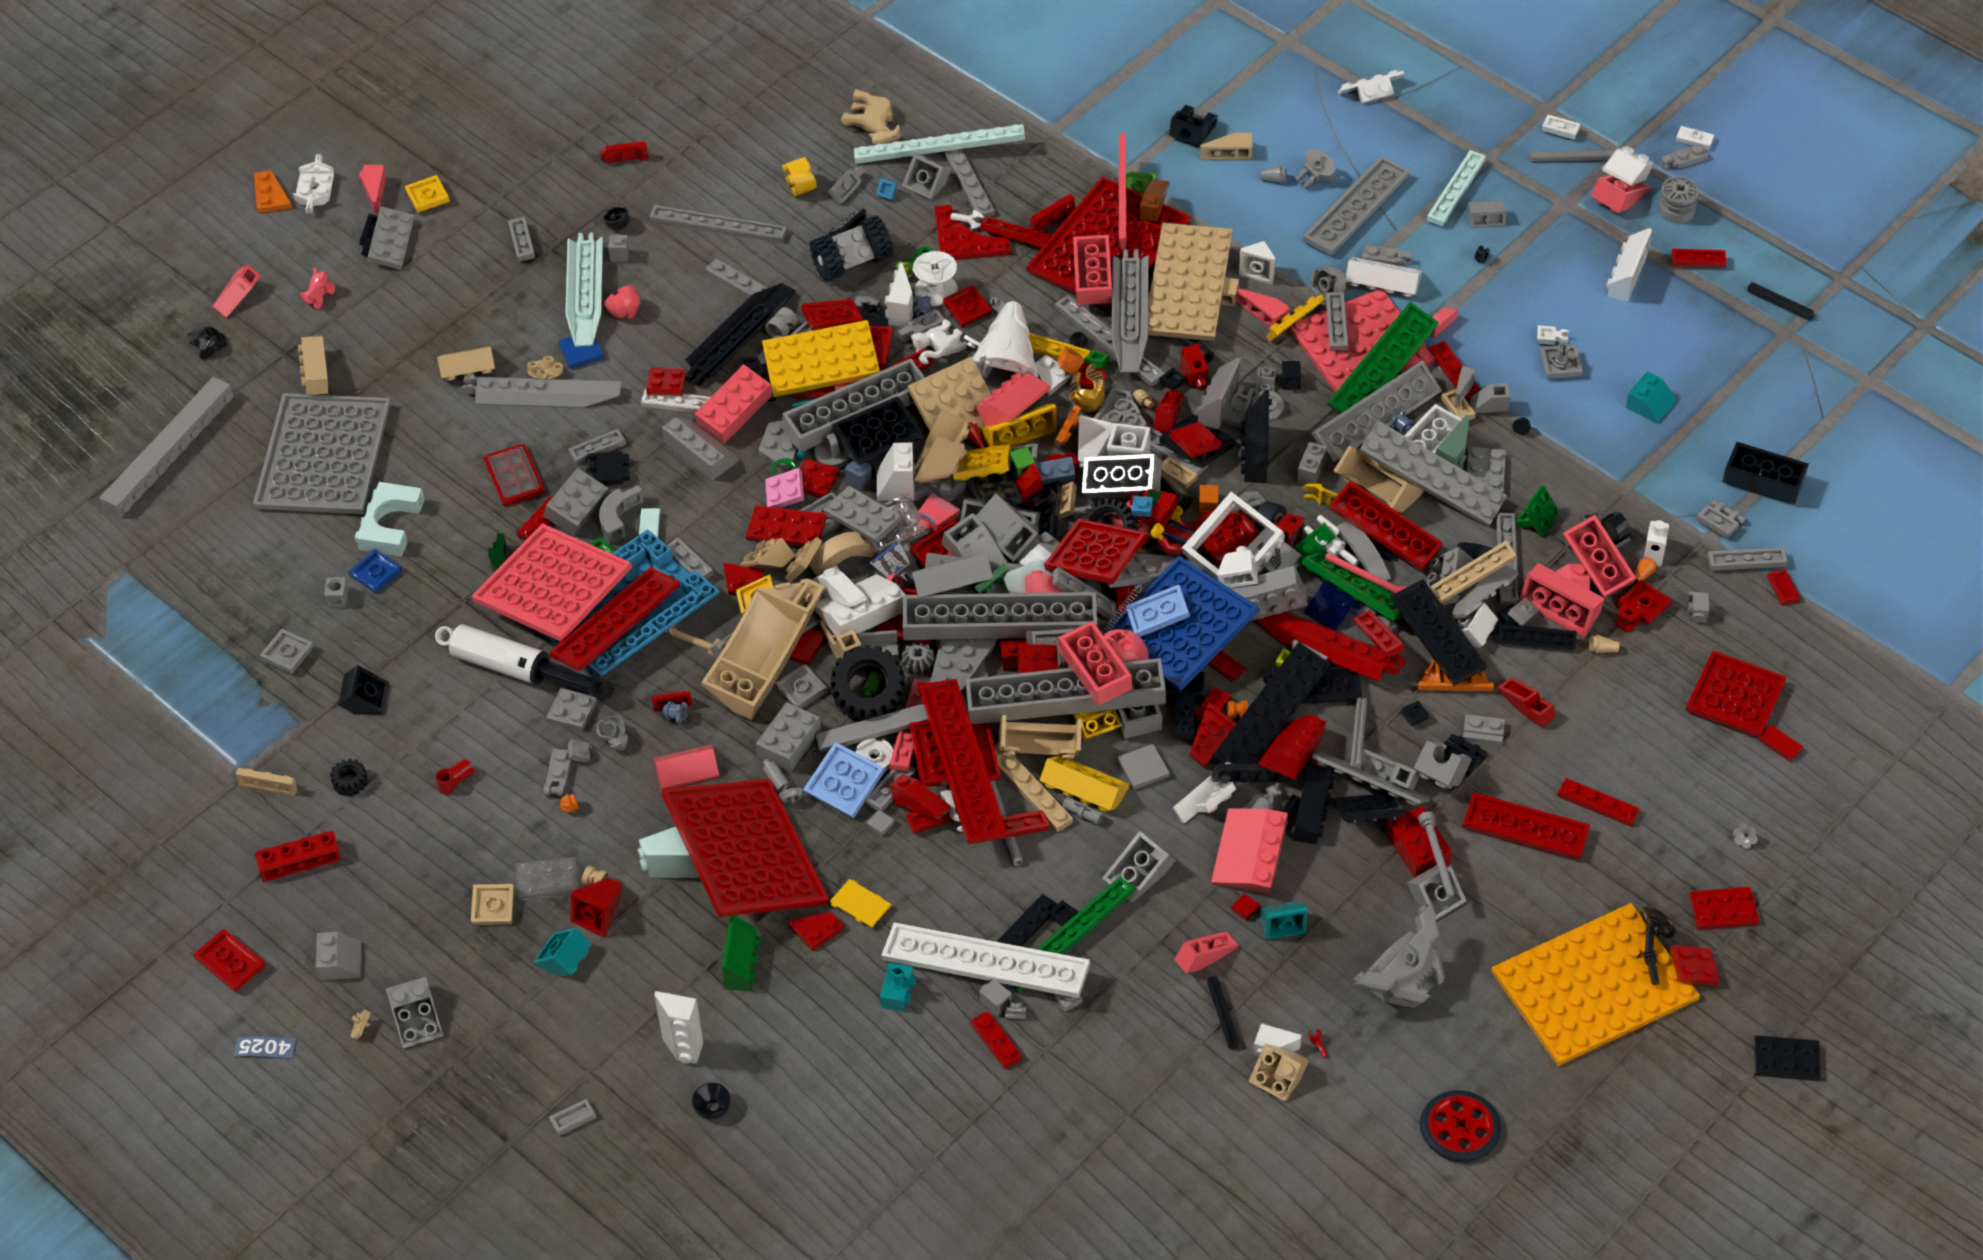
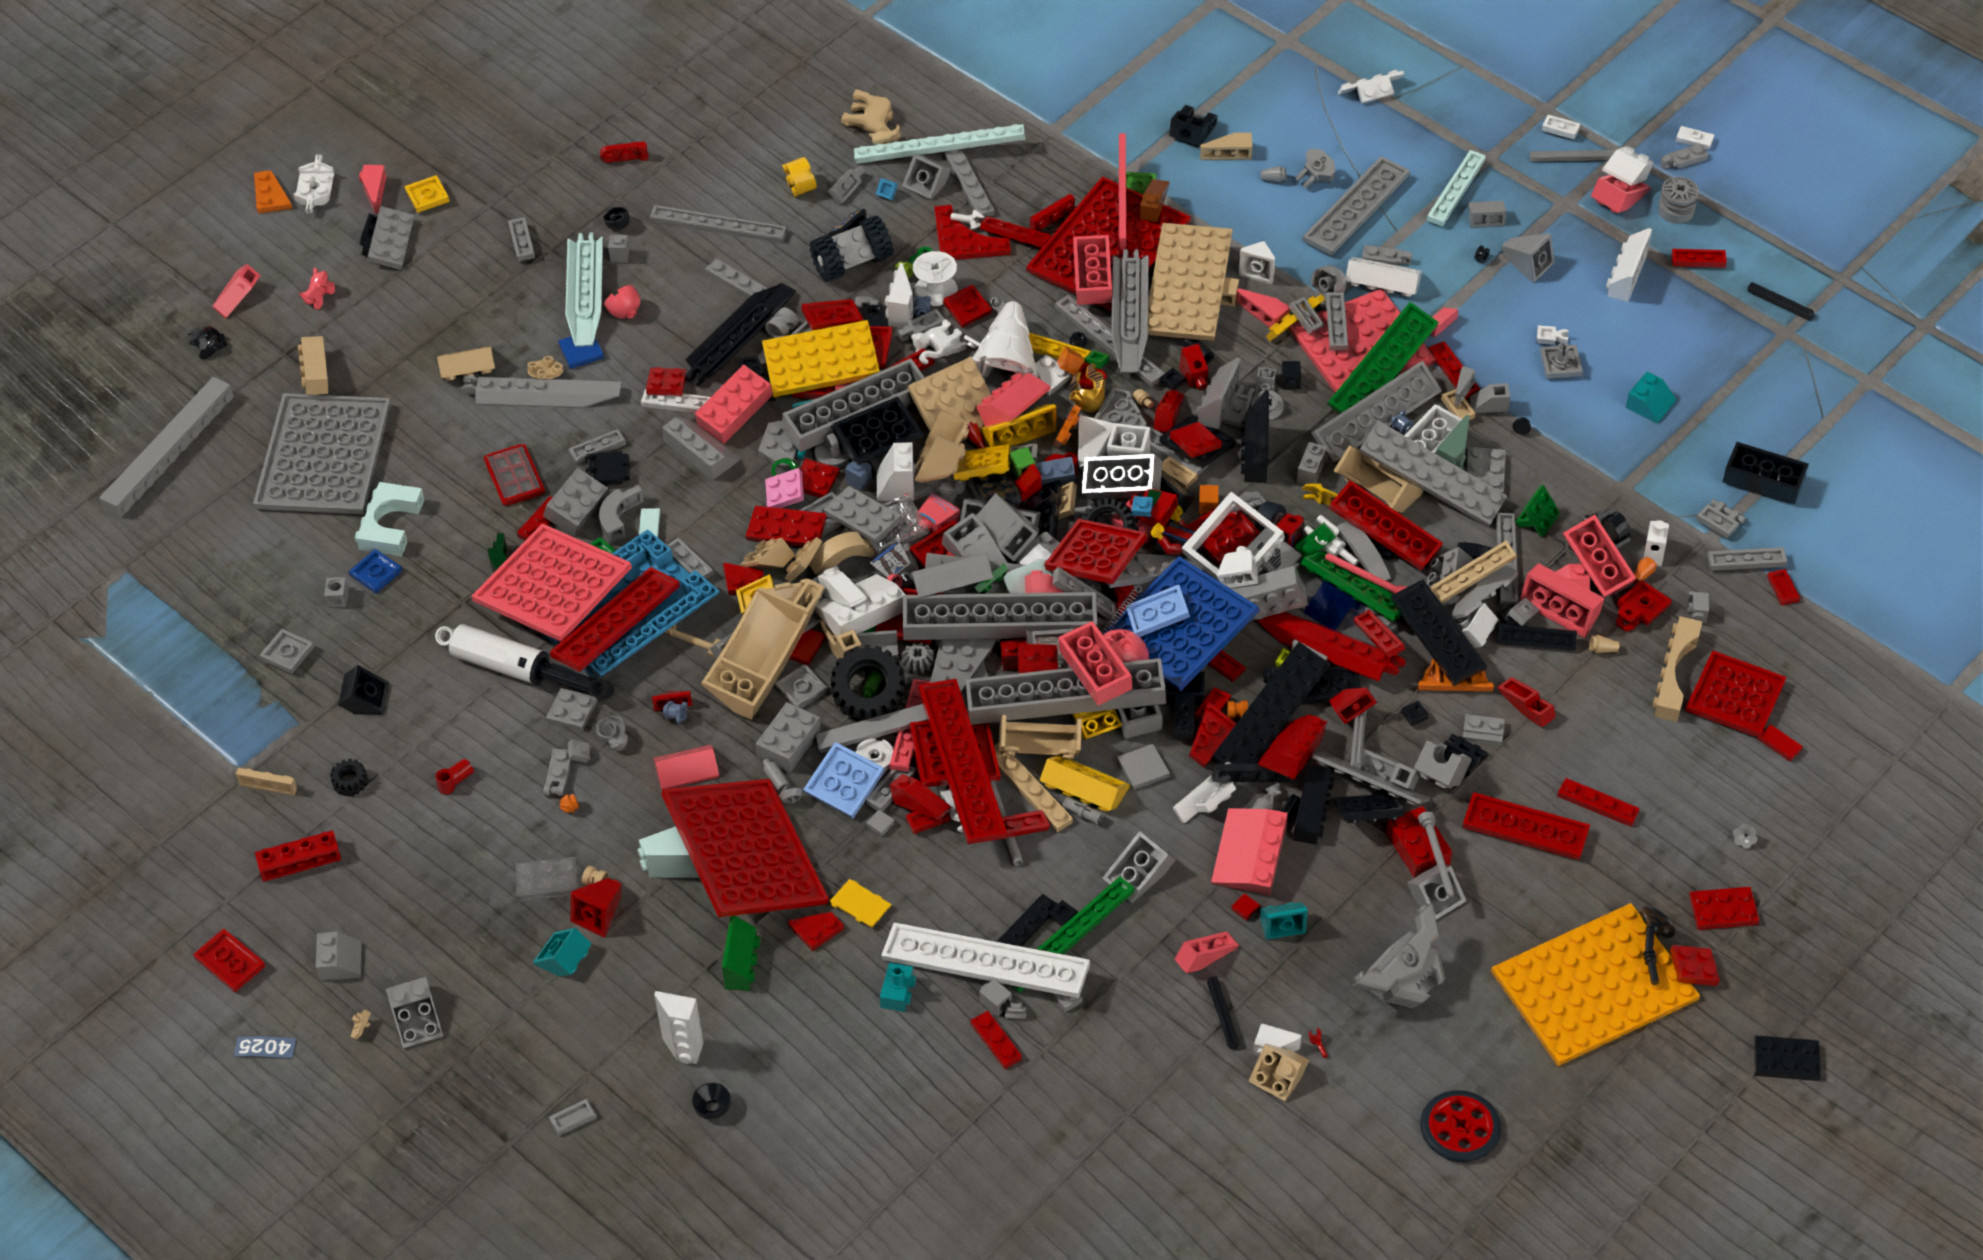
(492, 904): tan plate -> none
(1304, 316): none -> light grey tile
(1352, 703): none -> red slope
(1530, 254): none -> light grey slope
(1670, 696): none -> tan arch

